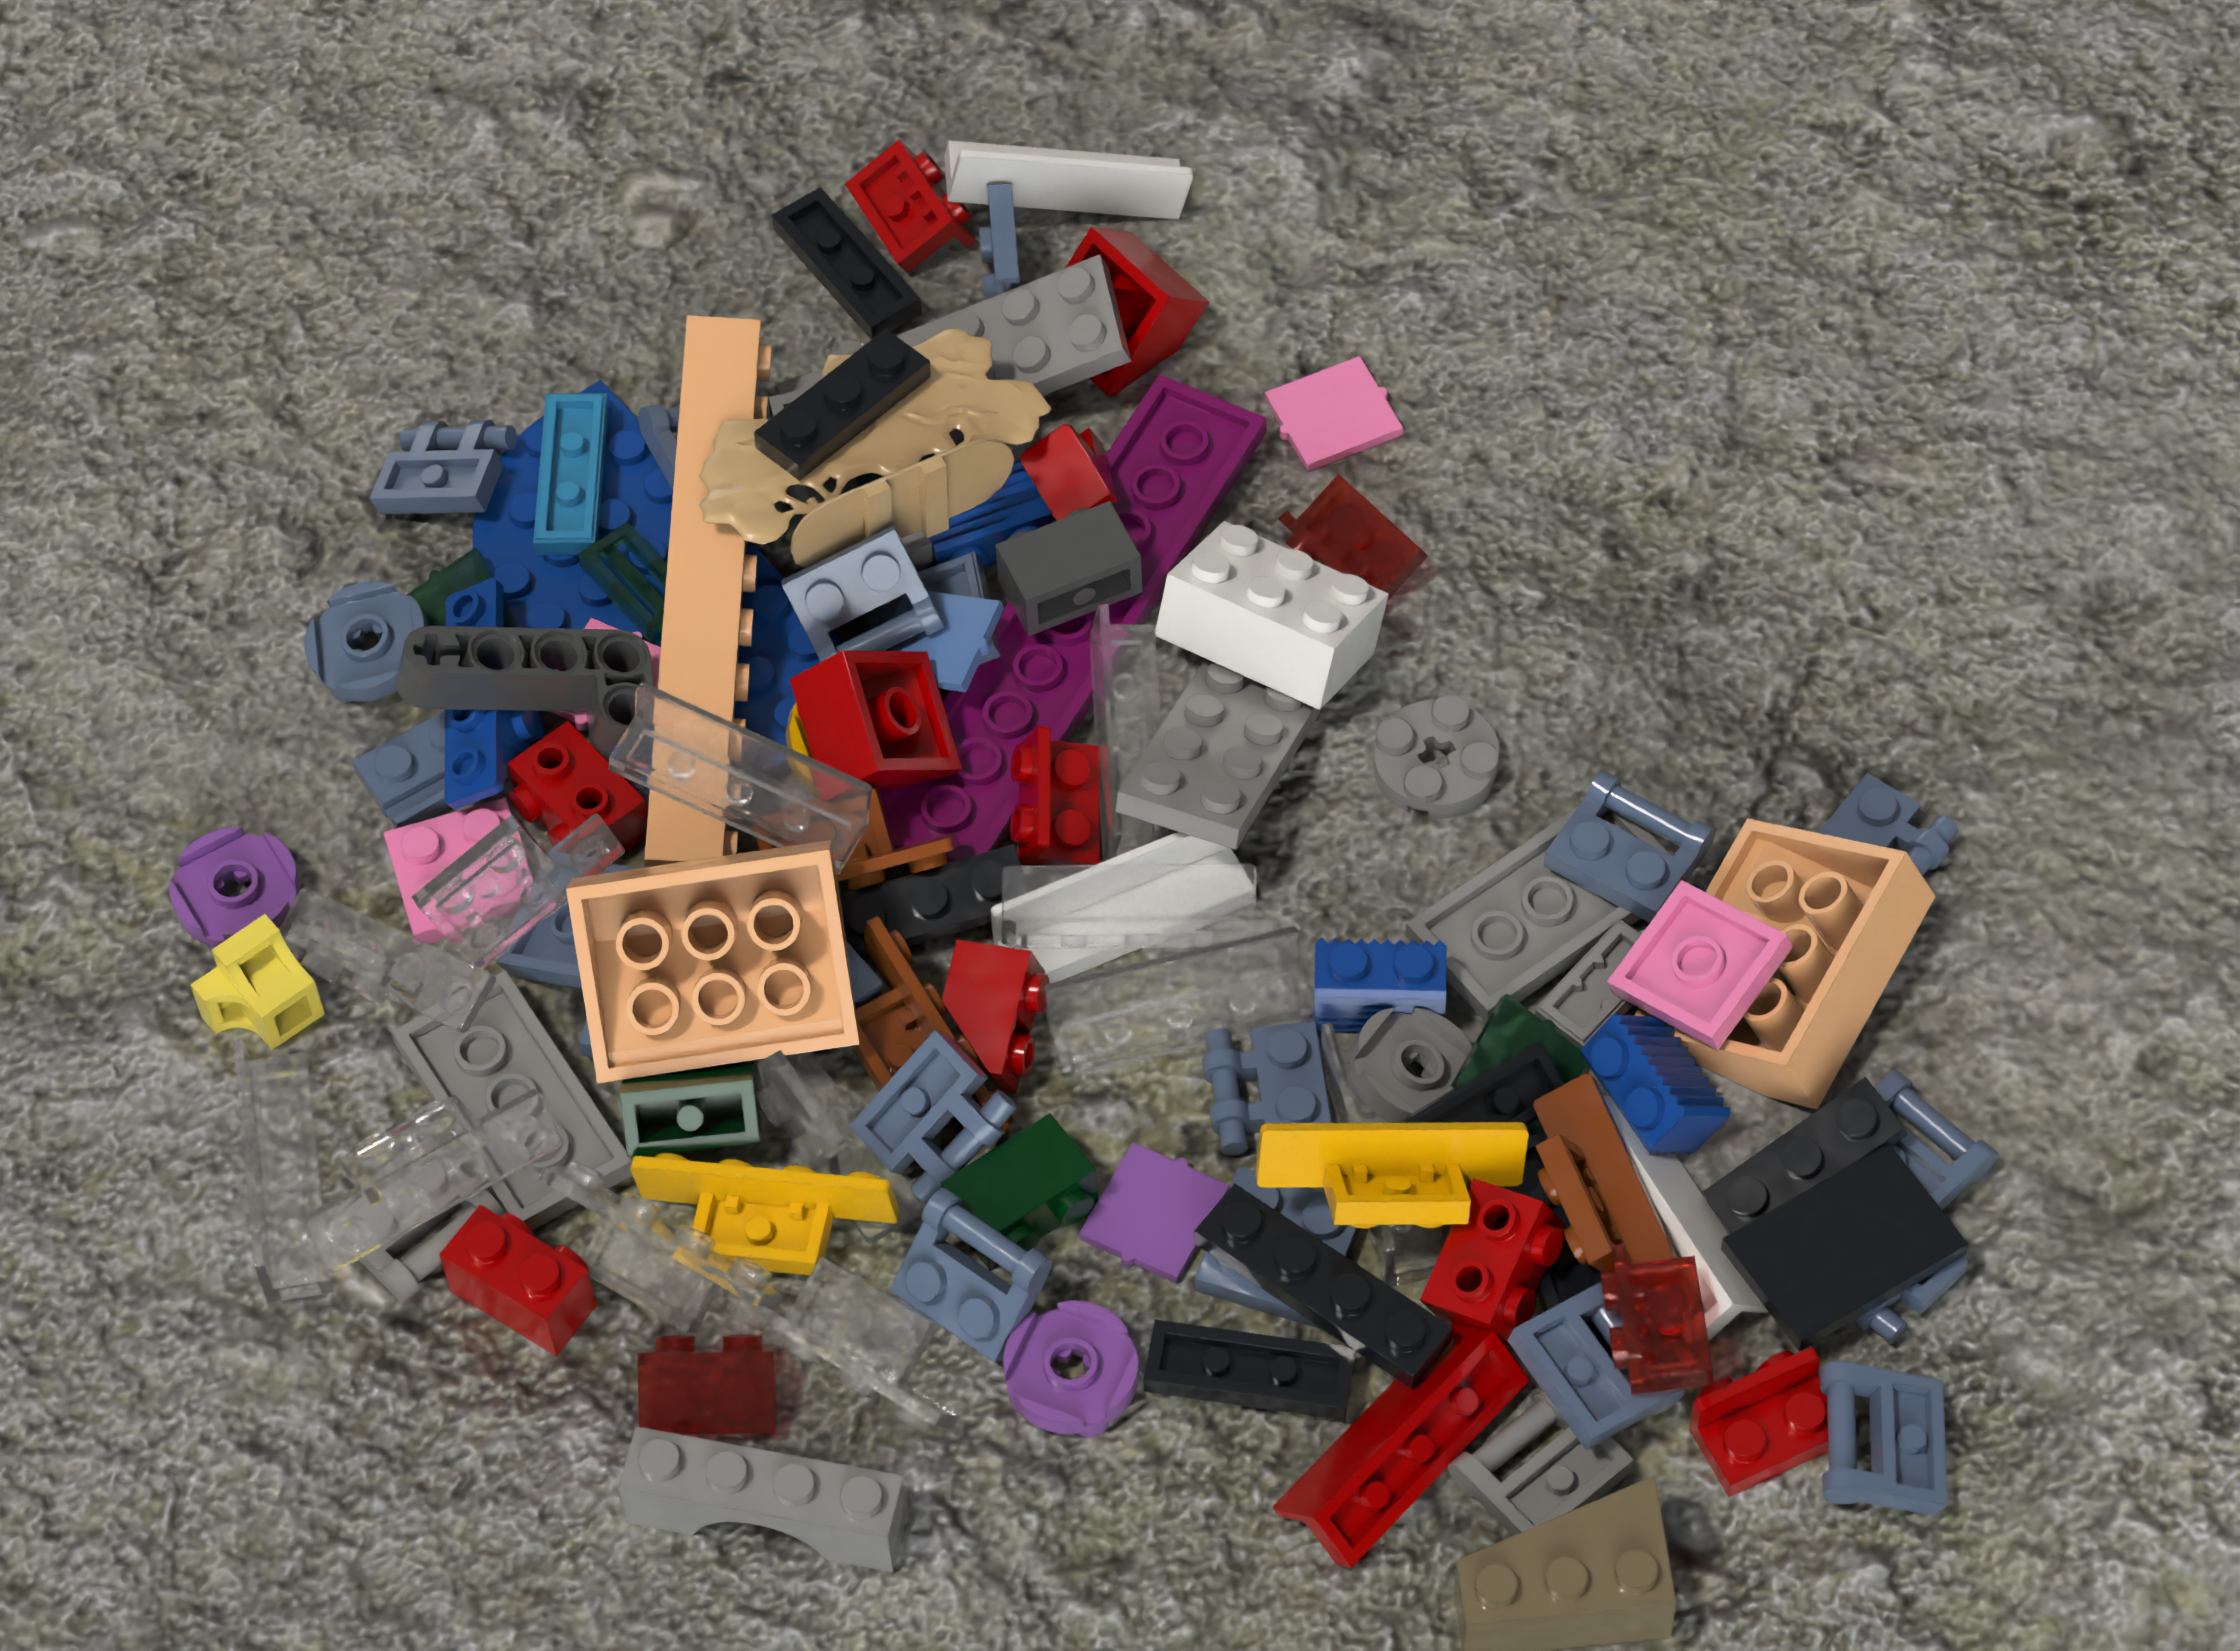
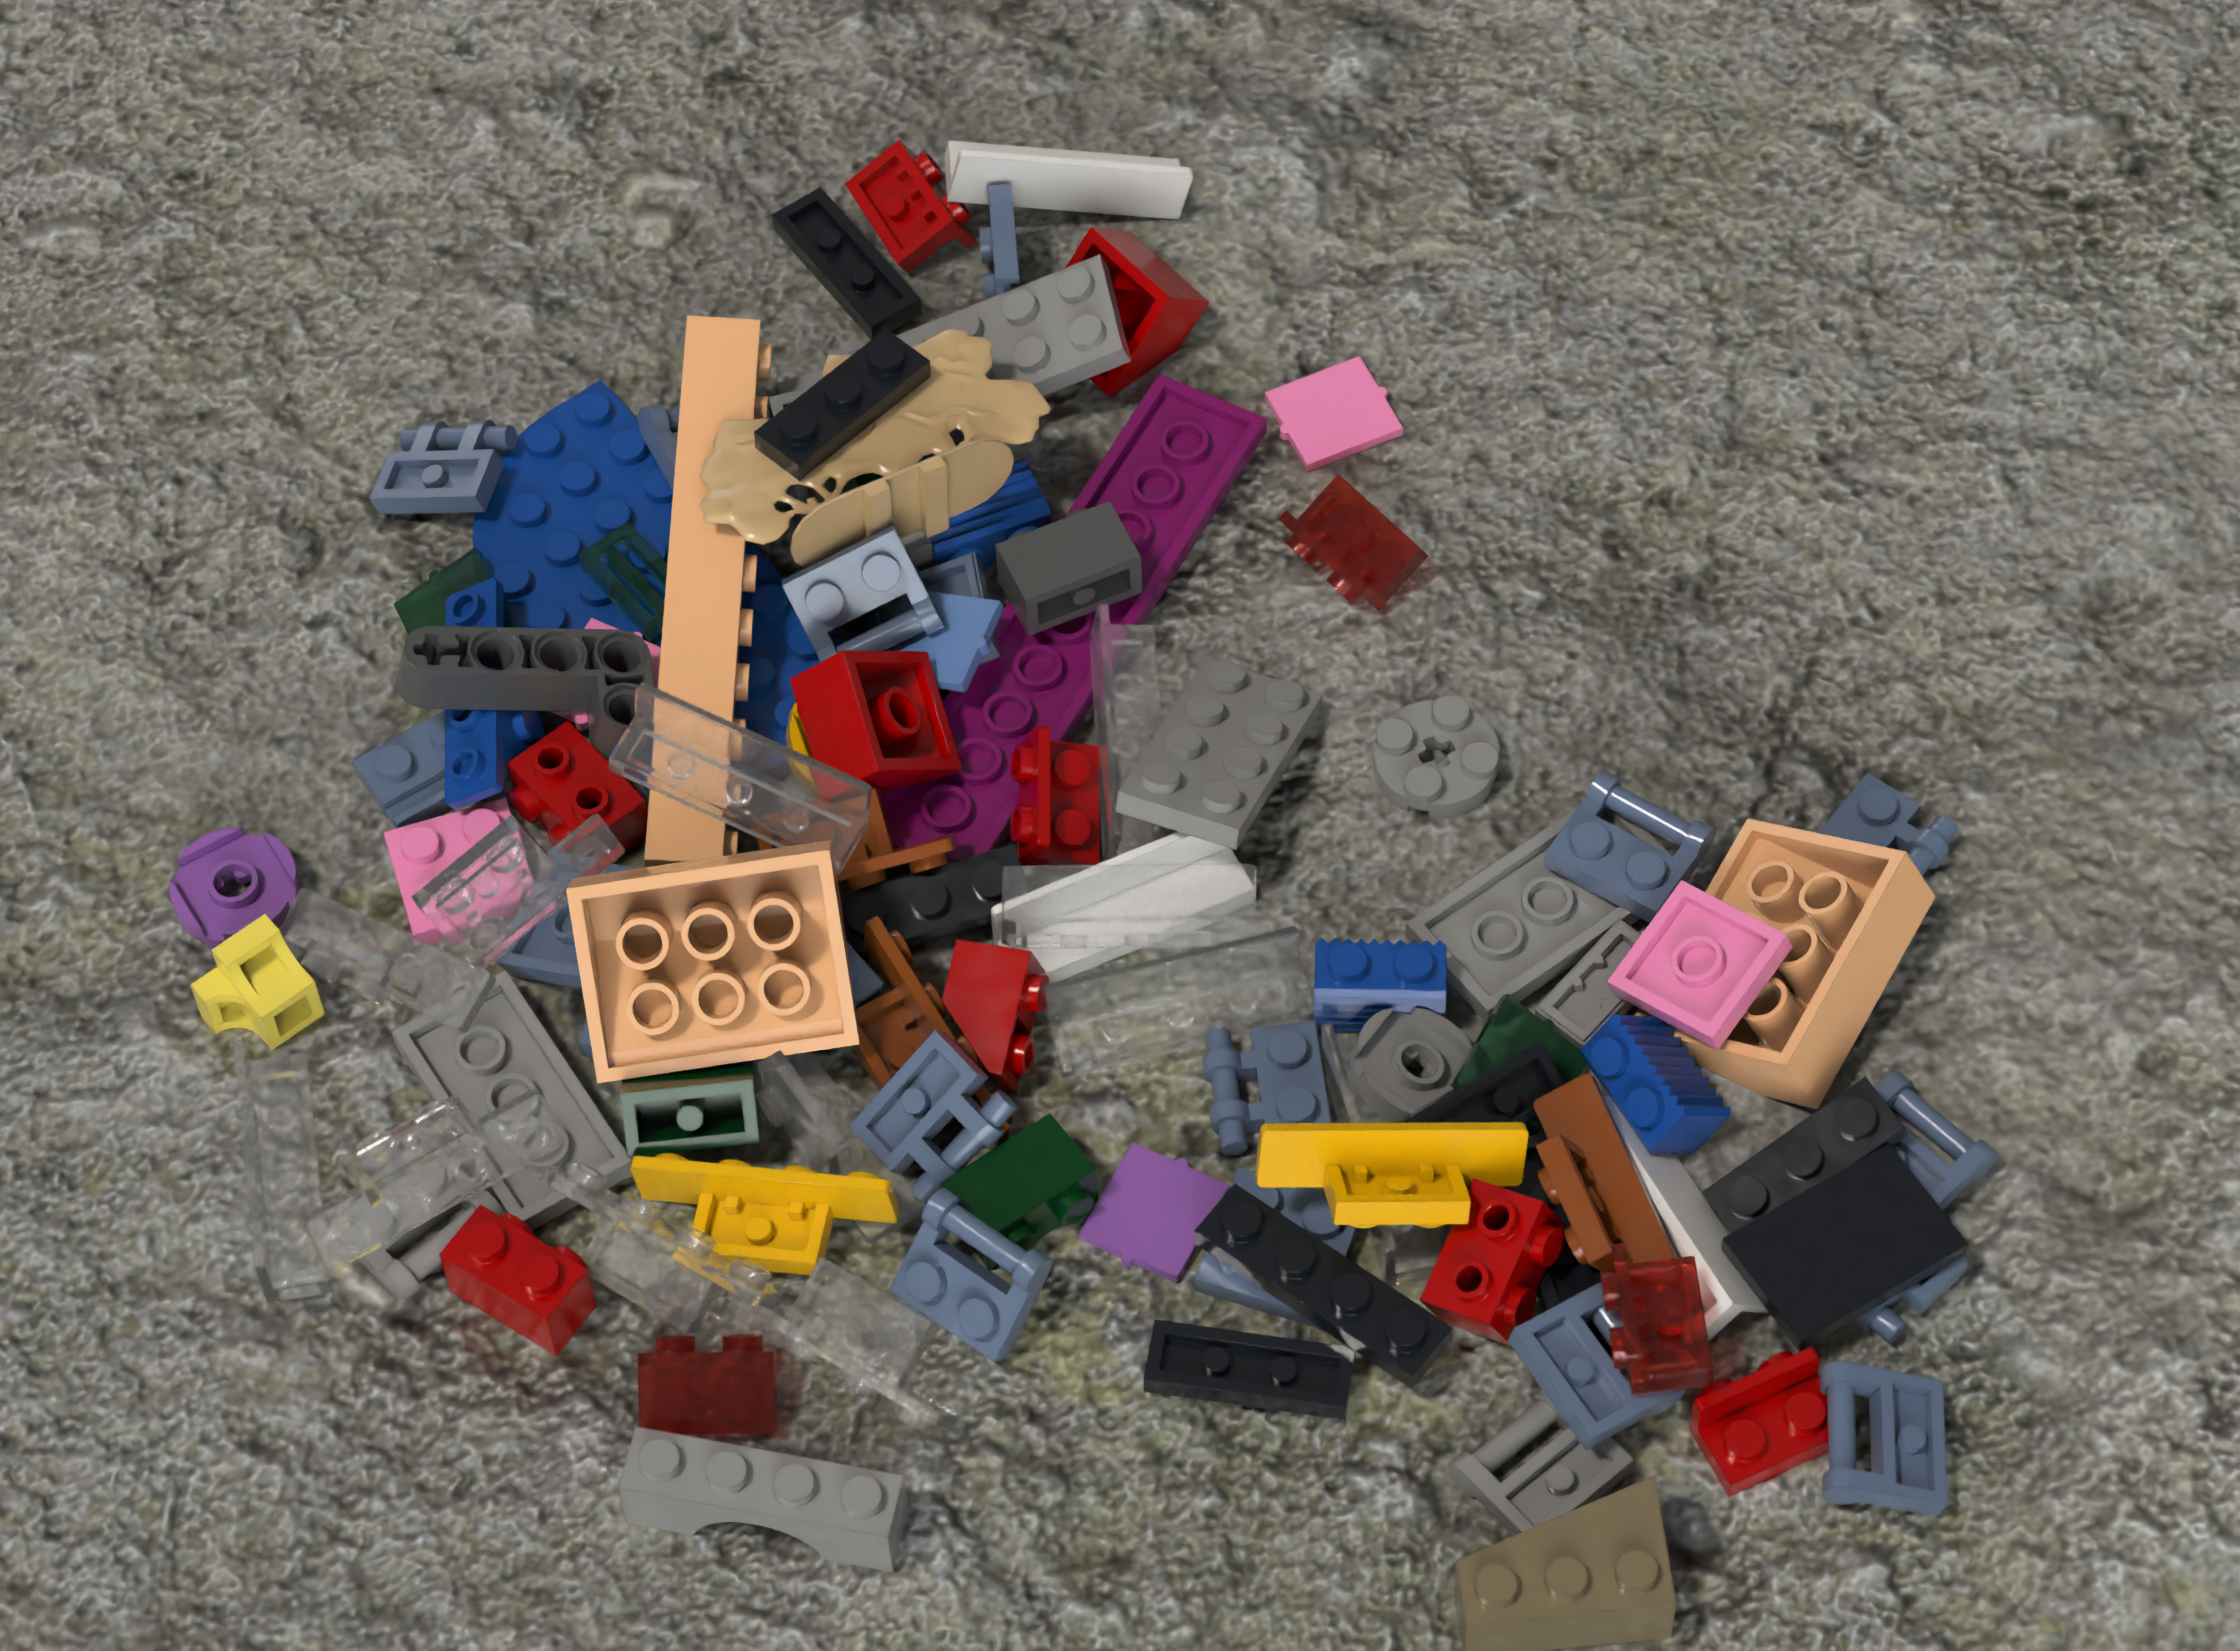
(352, 613): sand blue plate -> none
(570, 473): dark azure tile -> none
(1070, 471): red slope -> none
(1076, 1404): medium lavender plate -> none
(1271, 614): white brick -> none
(1402, 1445): red panel -> none

